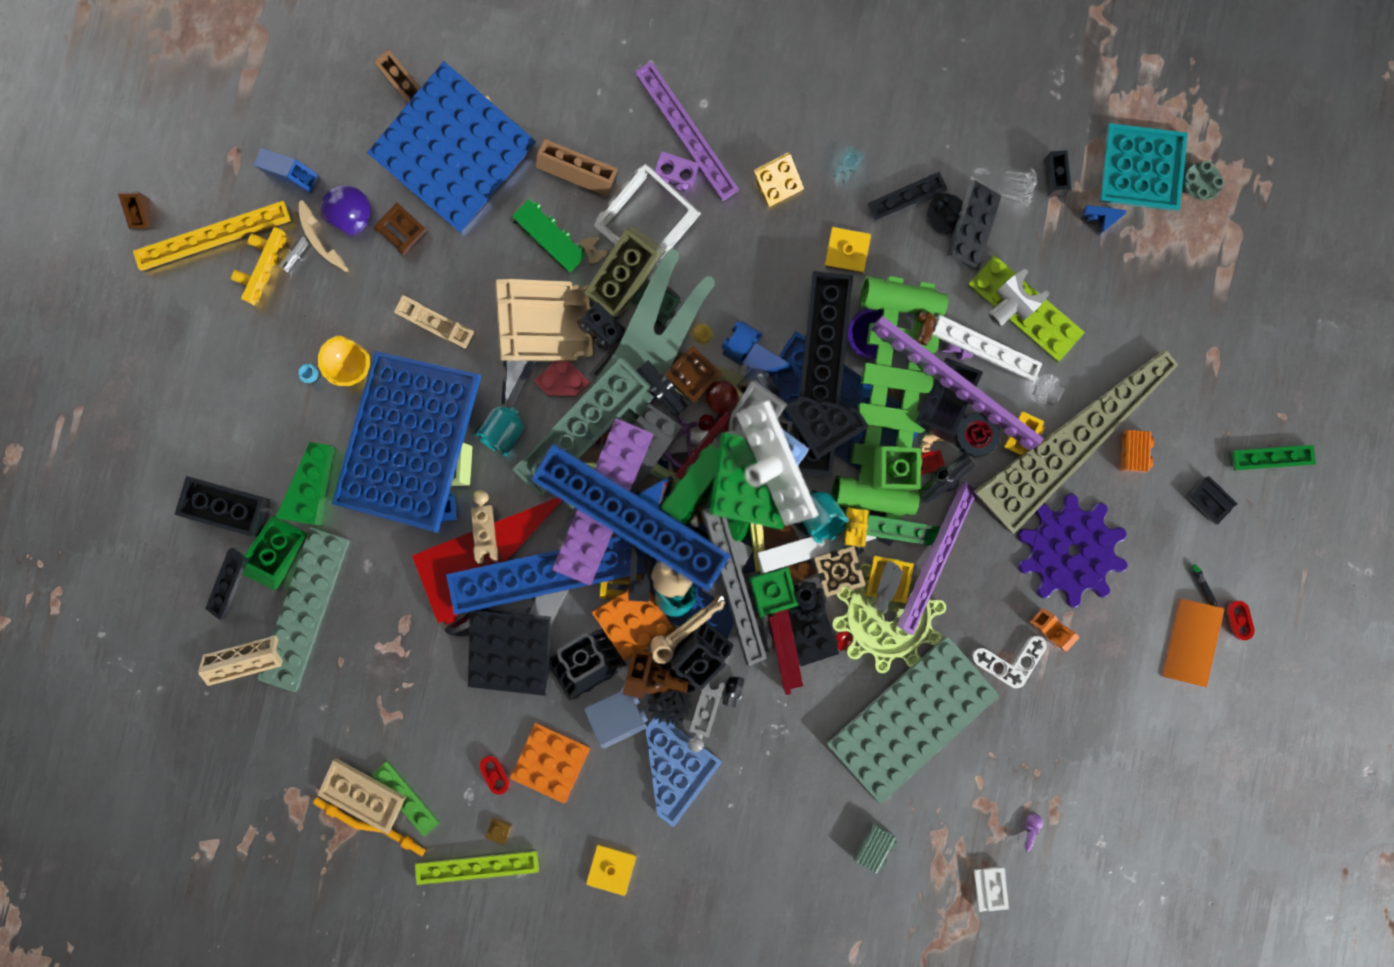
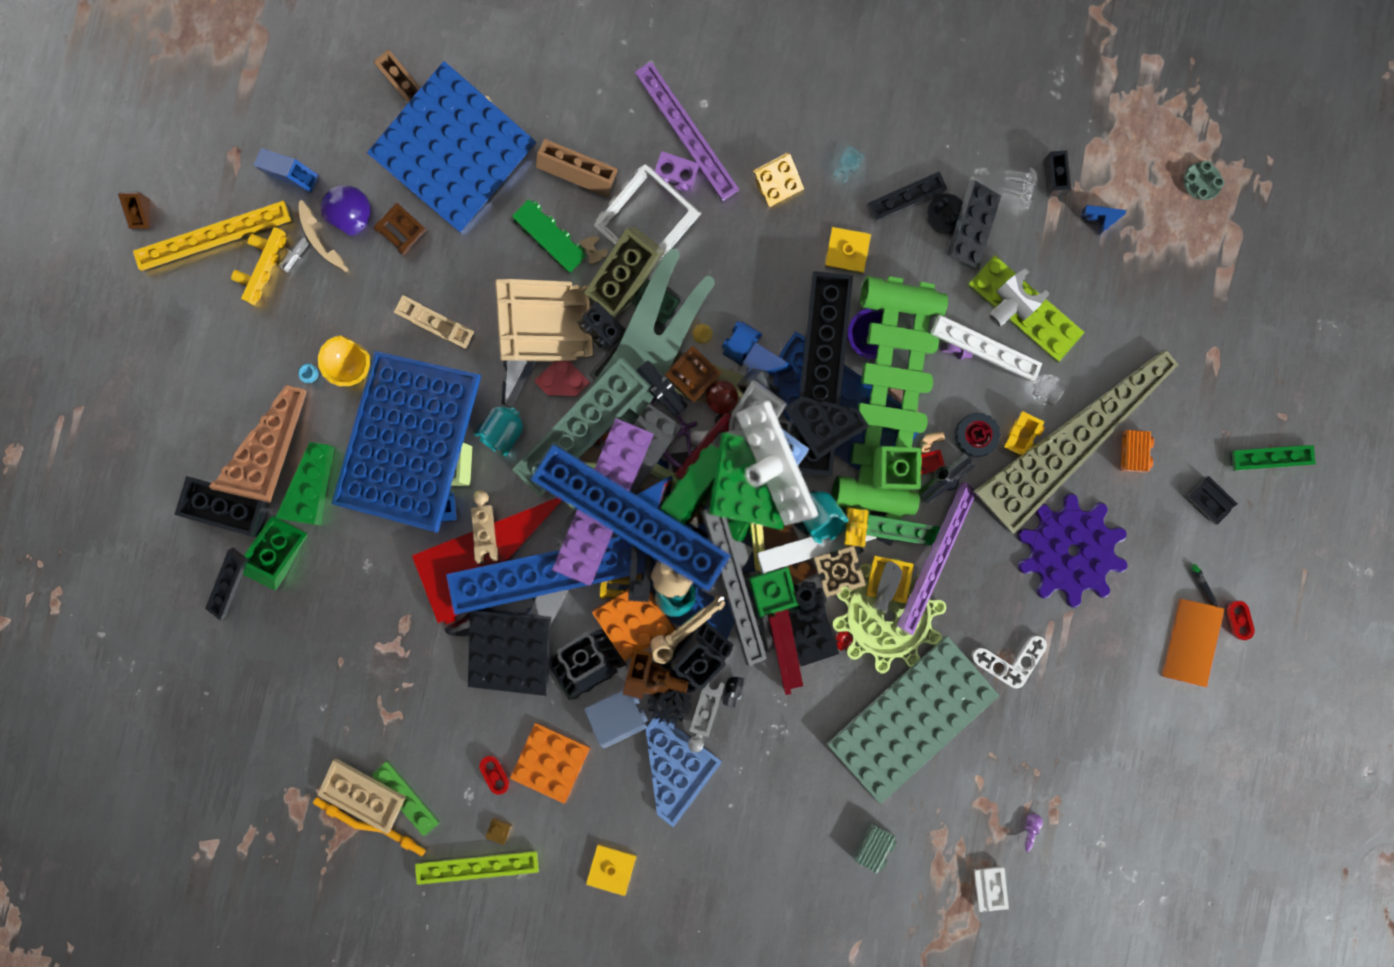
(239, 664): tan fence -> none
(261, 455): none -> nougat wing
(305, 606): sand green plate -> none
(706, 427): red hinge -> none
(926, 330): reddish brown arm -> none
(942, 408): black slope -> none
(955, 382): medium lavender plate -> none
(1053, 630): orange brick -> none
(1143, 167): teal plate -> none

